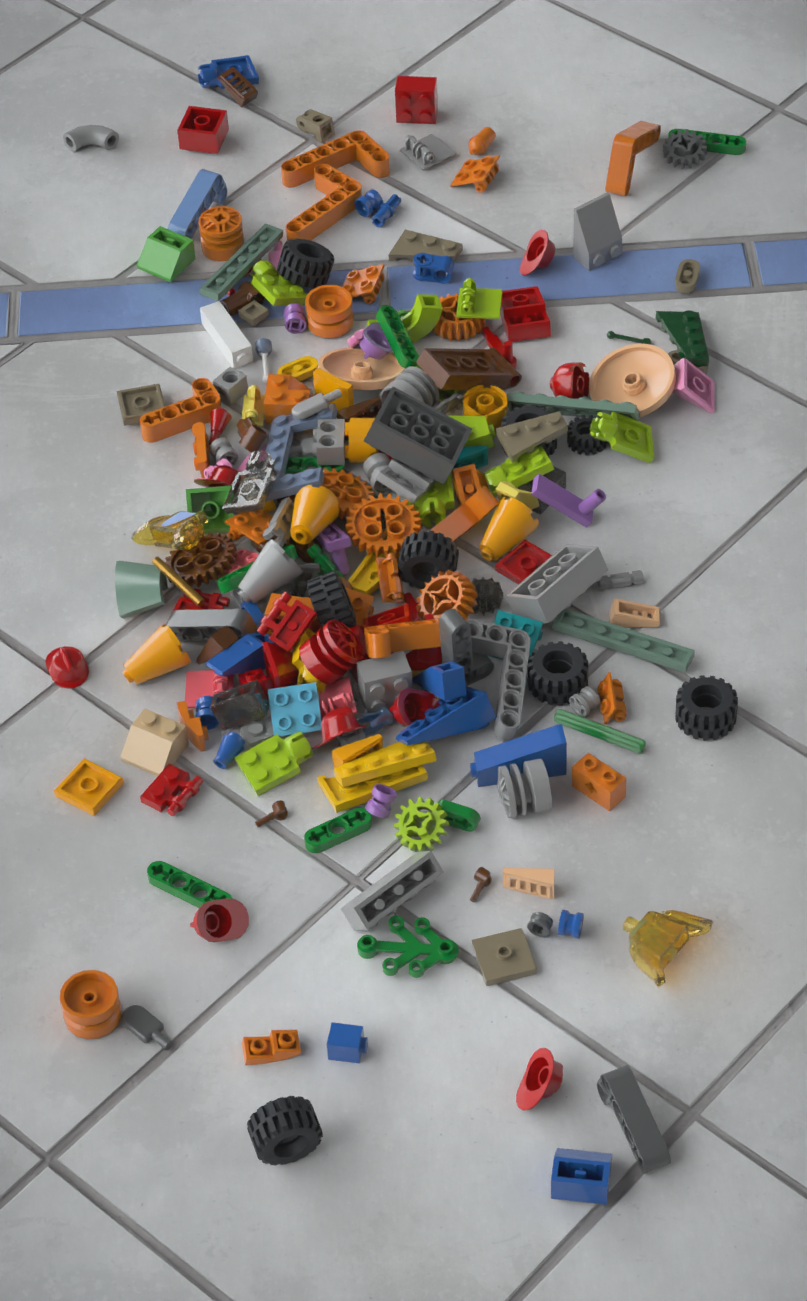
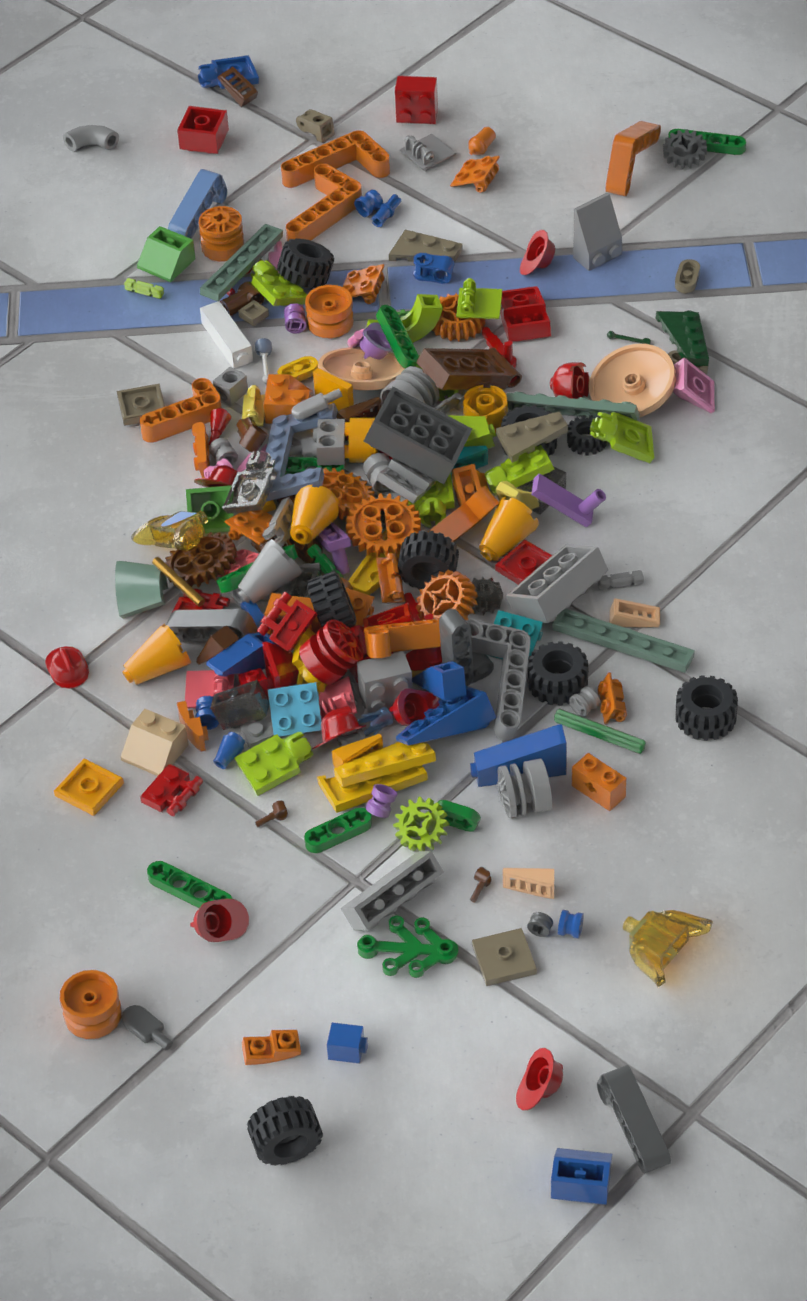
(144, 288): none -> lime axle

